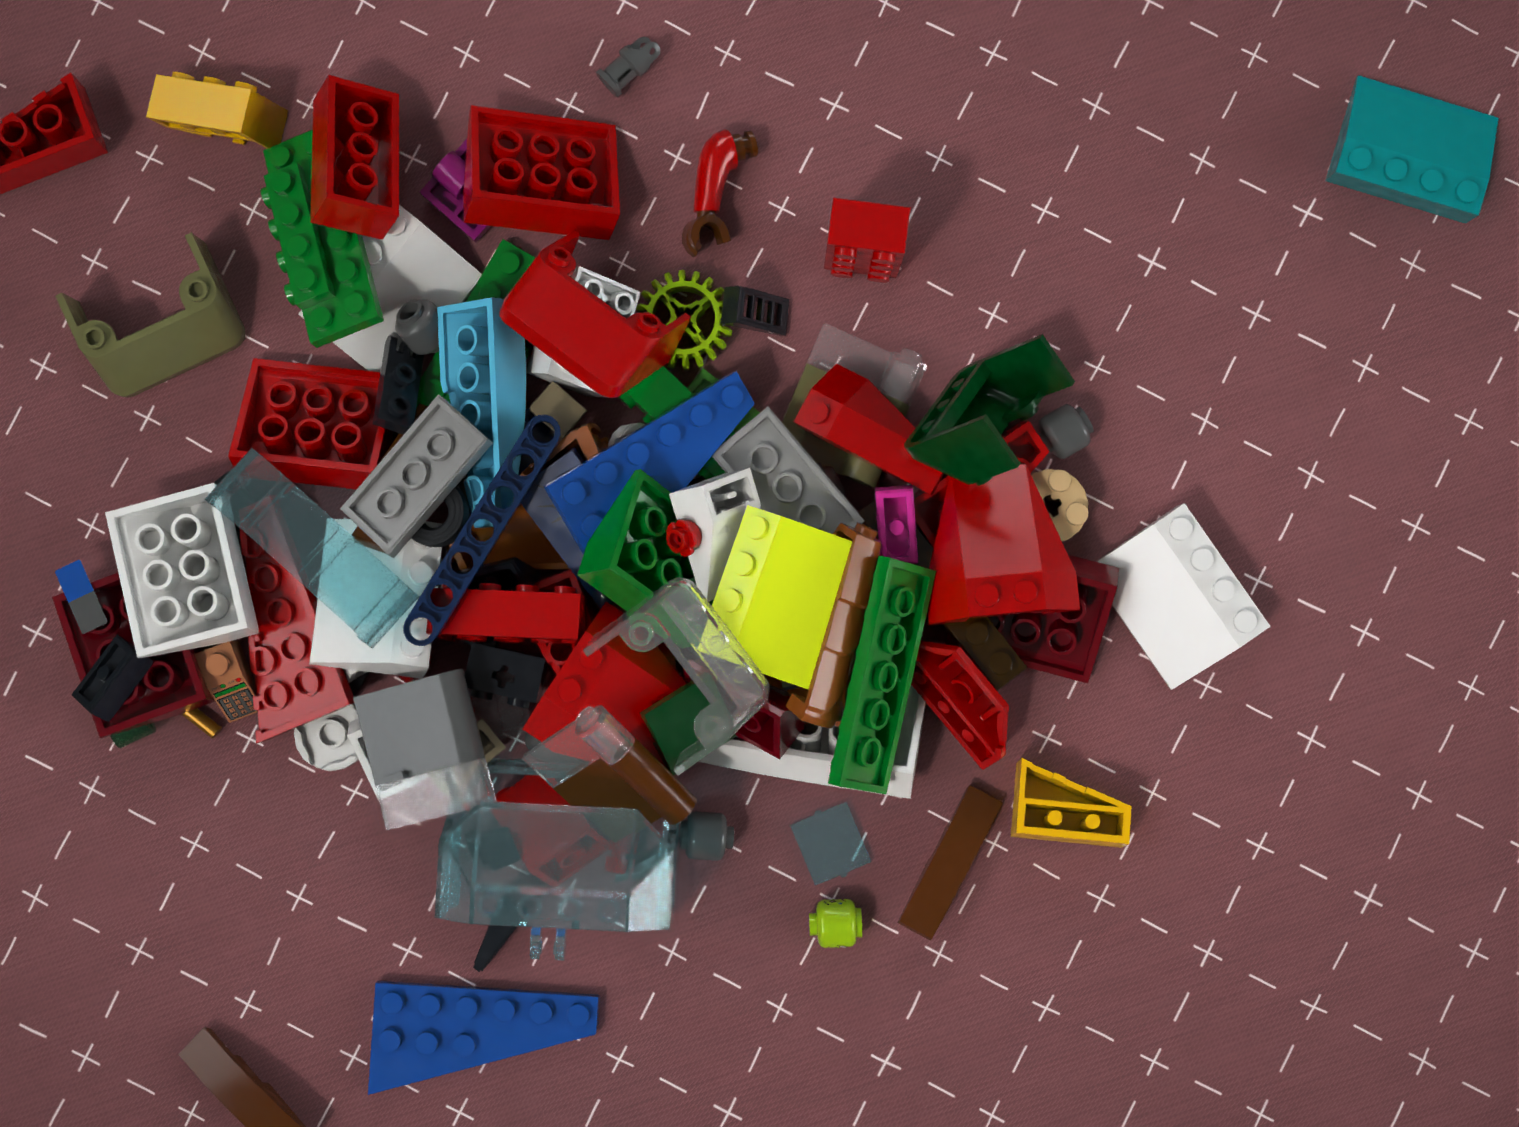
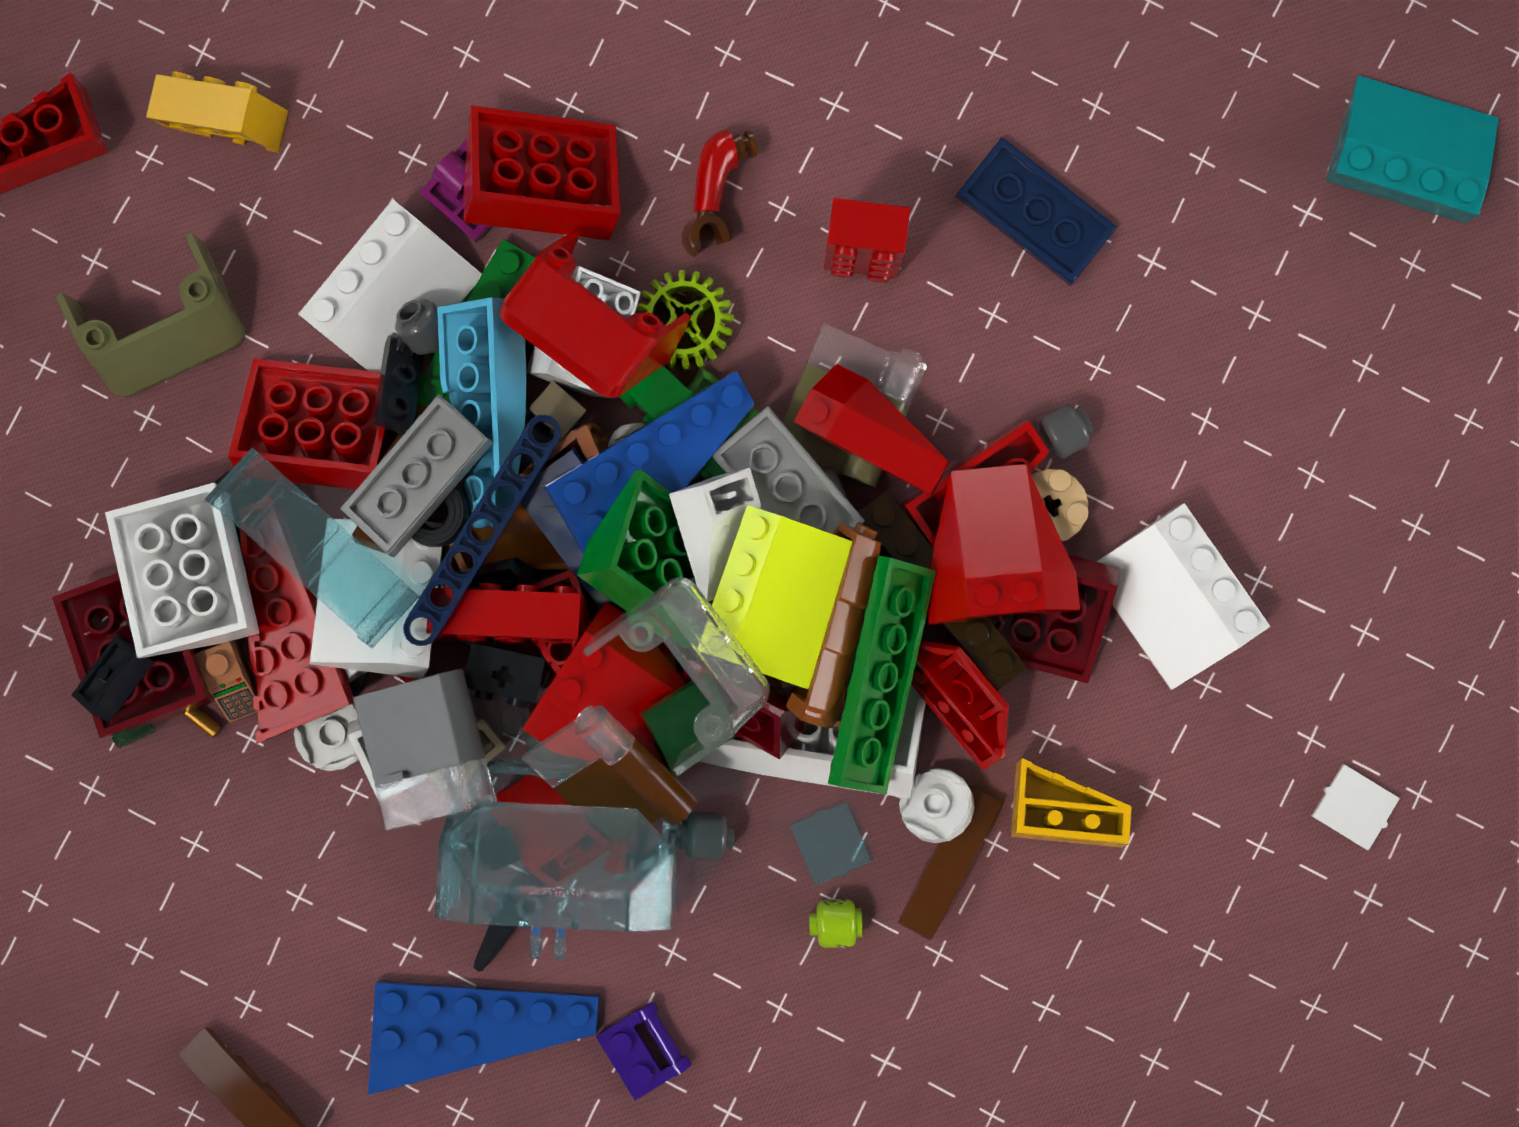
(81, 596): sticker -> none
(323, 264): green plate -> none
(355, 158): red brick -> none
(631, 63): dark grey piece -> none
(632, 1056): none -> dark purple plate
(683, 537): red plate -> none
(734, 304): black slope -> none
(896, 522): dark pink slope -> none
(938, 806): none -> white tile
(967, 419): dark green windscreen -> none
(1036, 211): none -> dark blue tile
(1355, 807): none -> white piece

